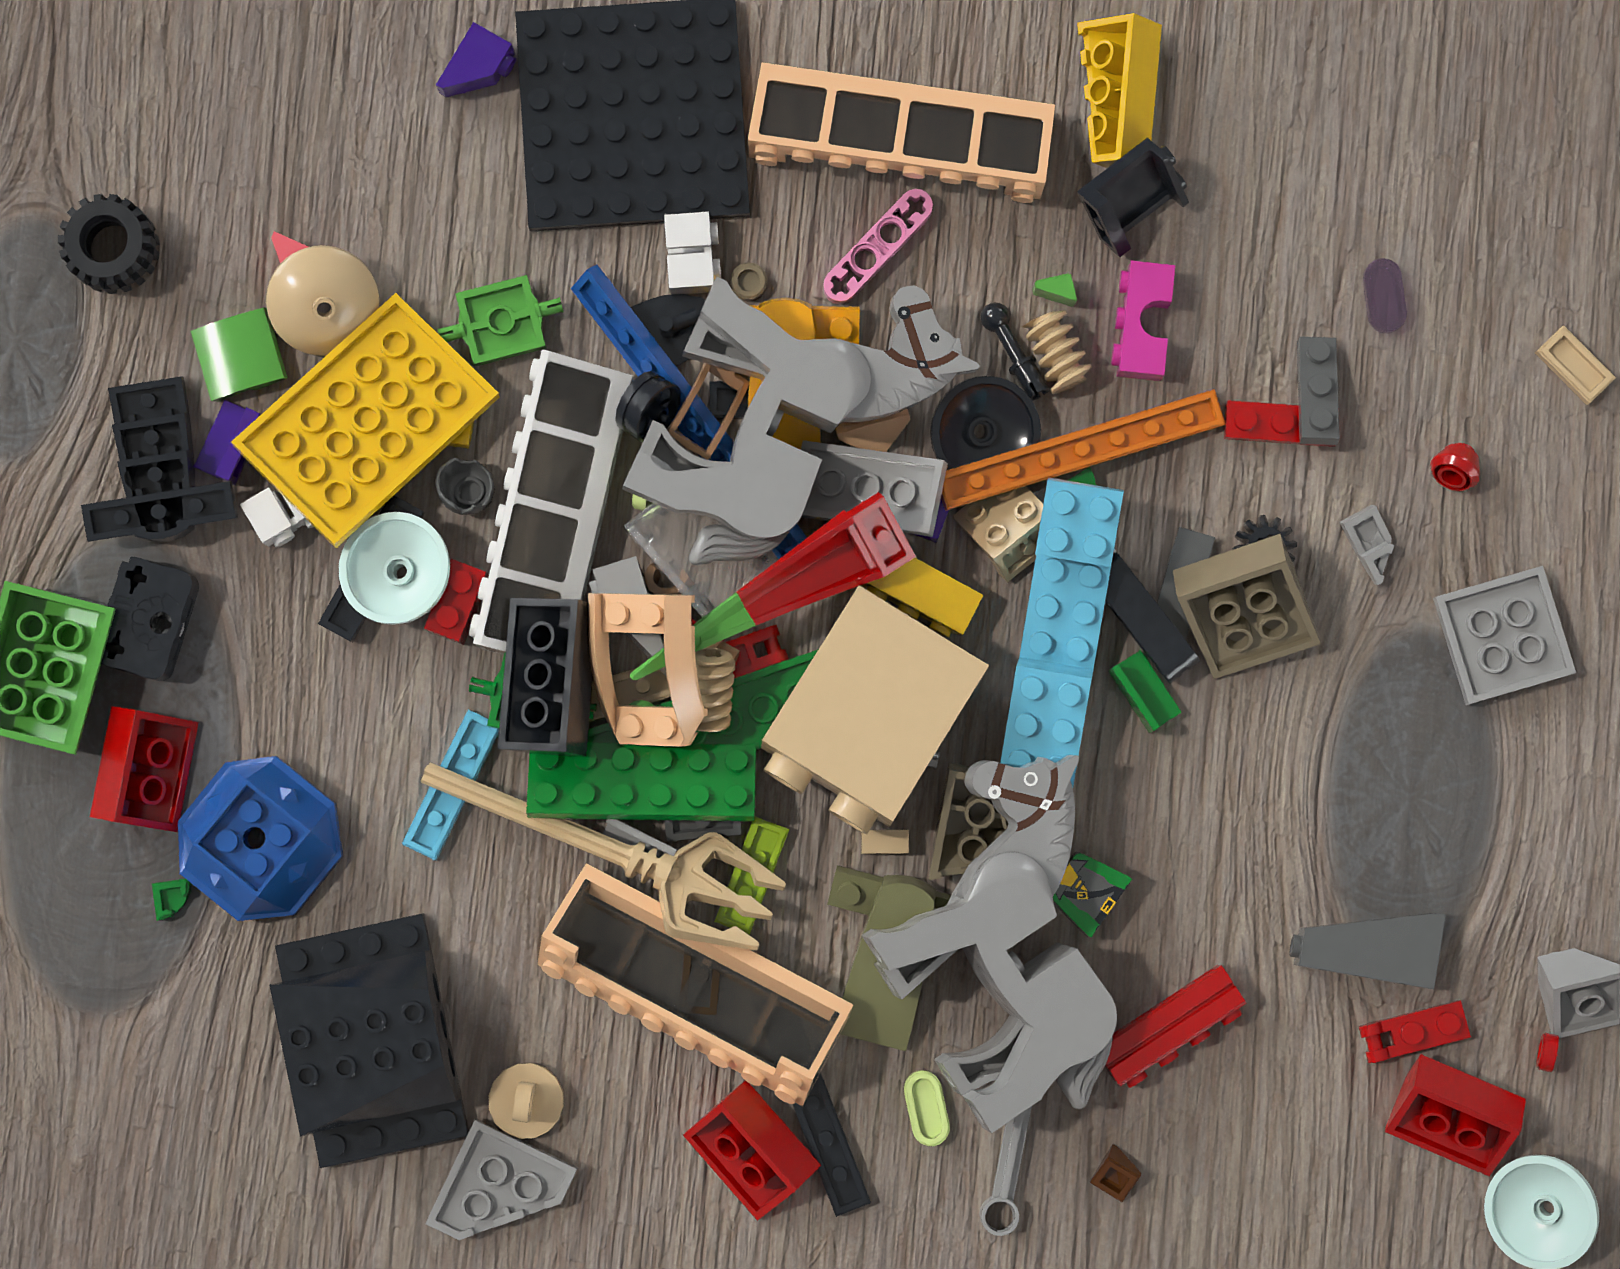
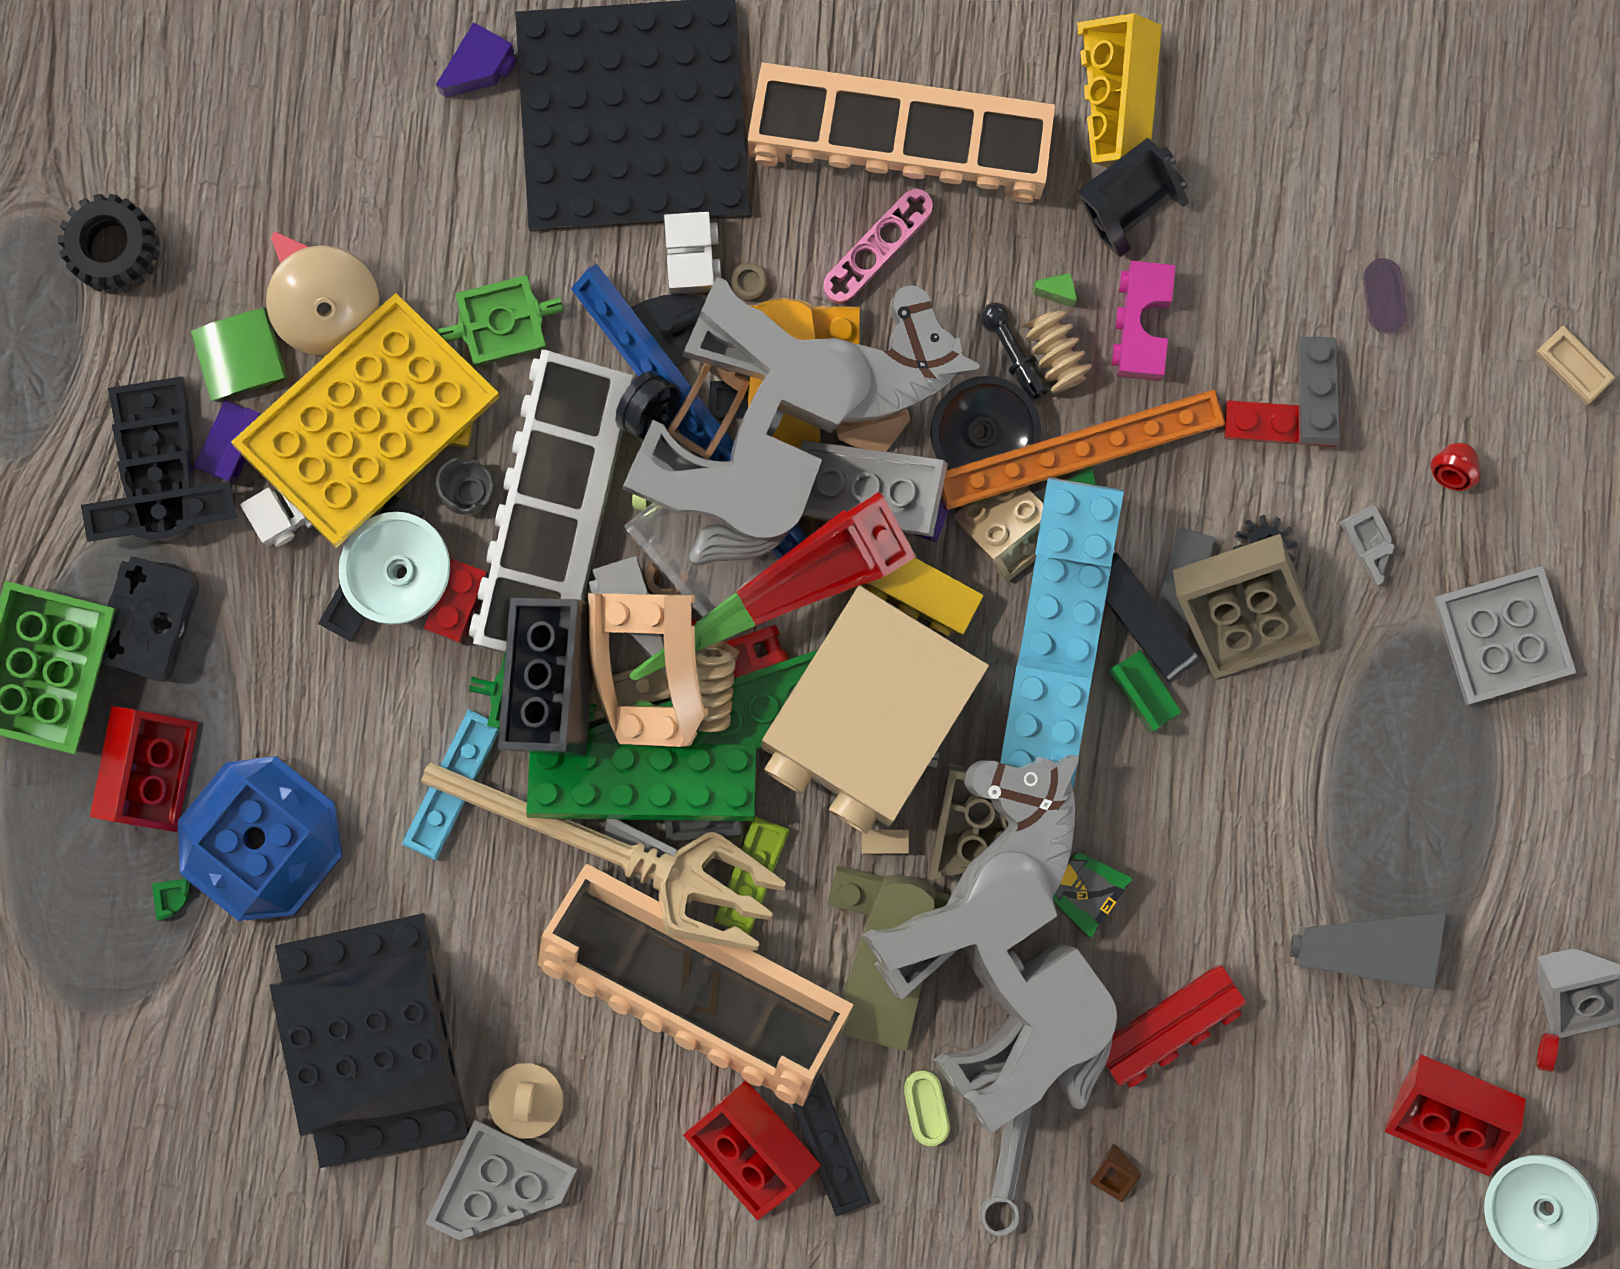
(1416, 1031): red plate -> none

